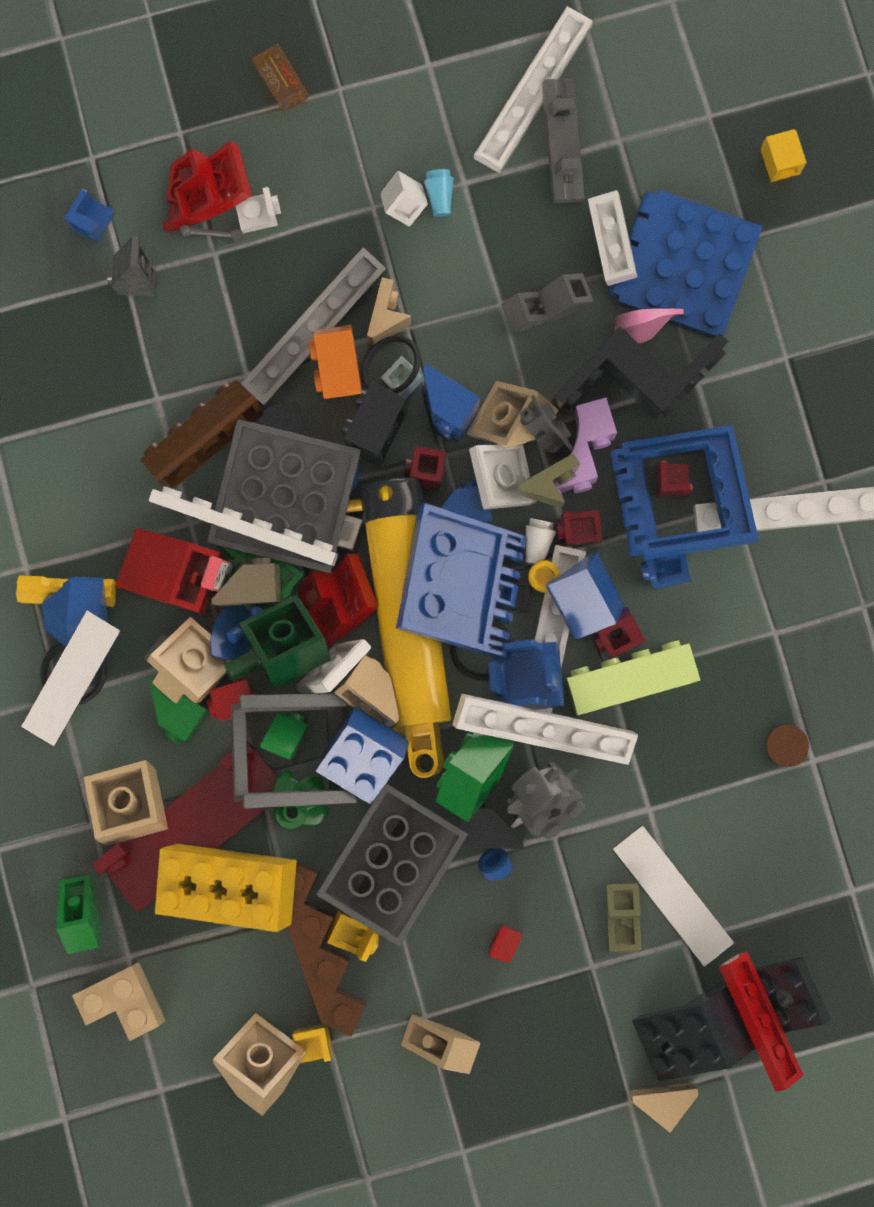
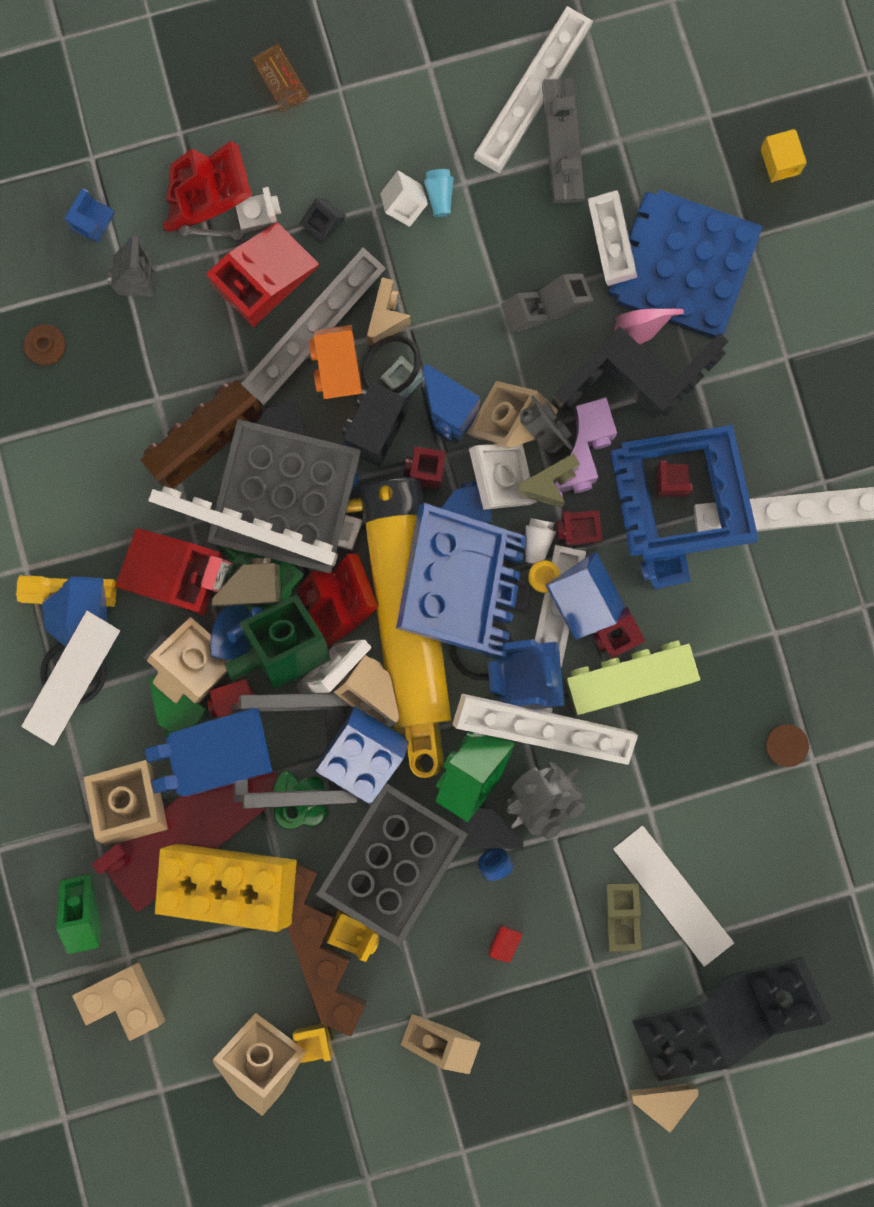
(44, 345): none -> reddish brown piece
(213, 754): none -> blue tile
(261, 273): none -> slope
(286, 735): green slope -> none
(322, 219): none -> black slope
(761, 1021): red plate -> none

